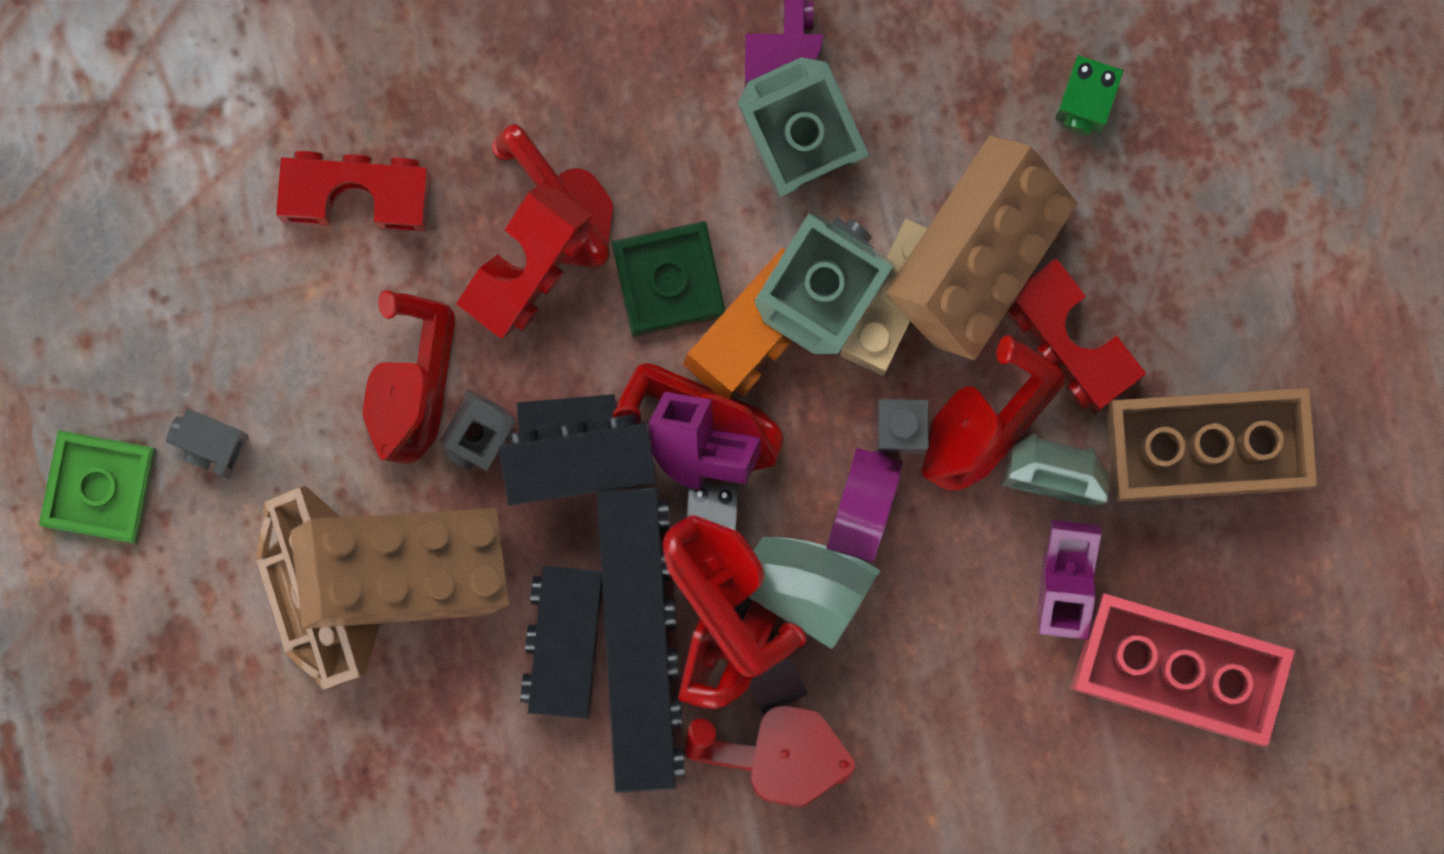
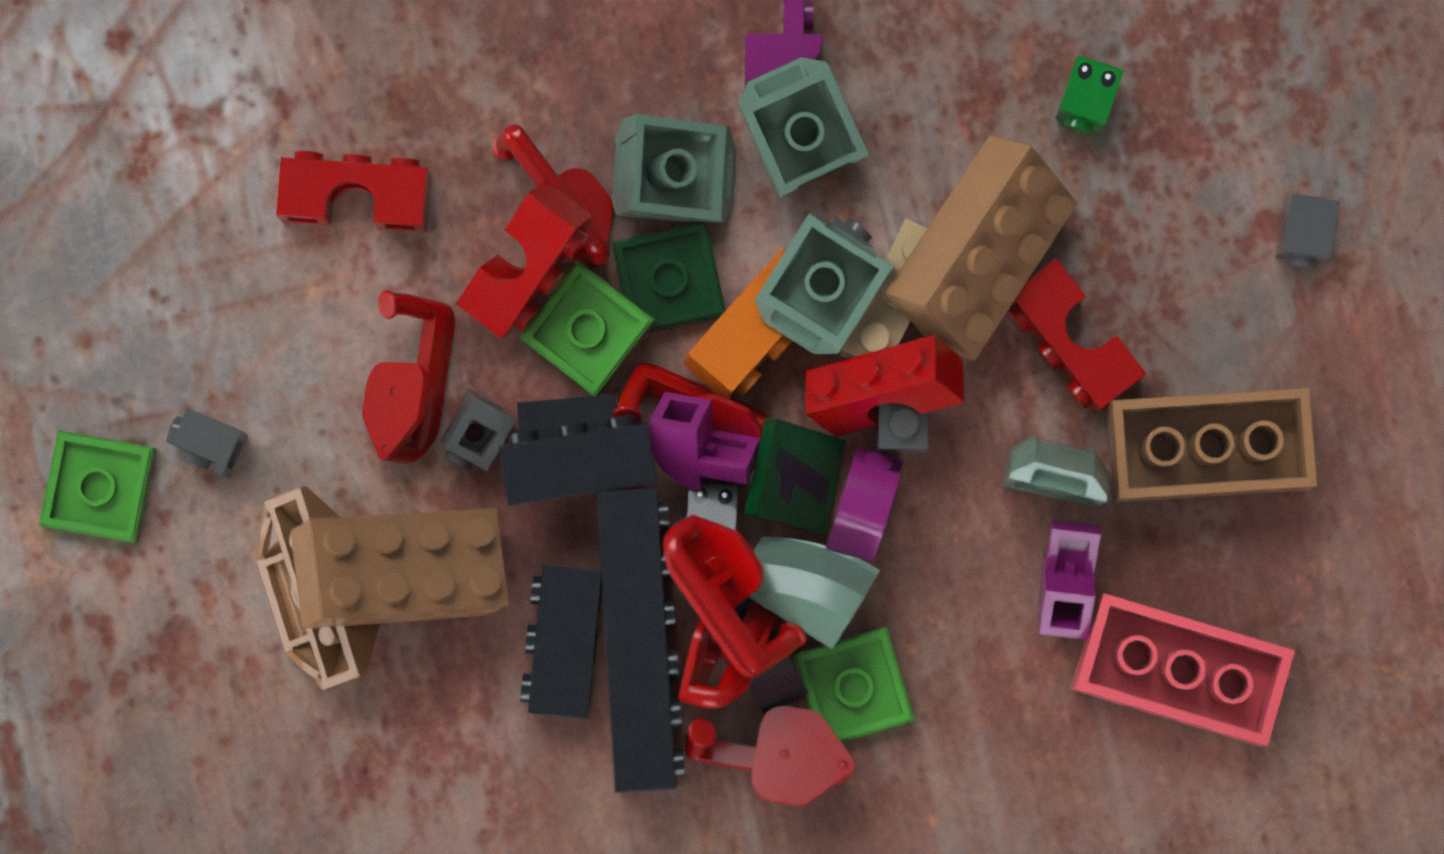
(588, 329): none -> bright green tile
(673, 169): none -> sand green slope
(795, 476): none -> dark green tile
(856, 685): none -> bright green tile
(914, 373): none -> red arch
(972, 437): red piece -> none
(1307, 231): none -> dark grey brick

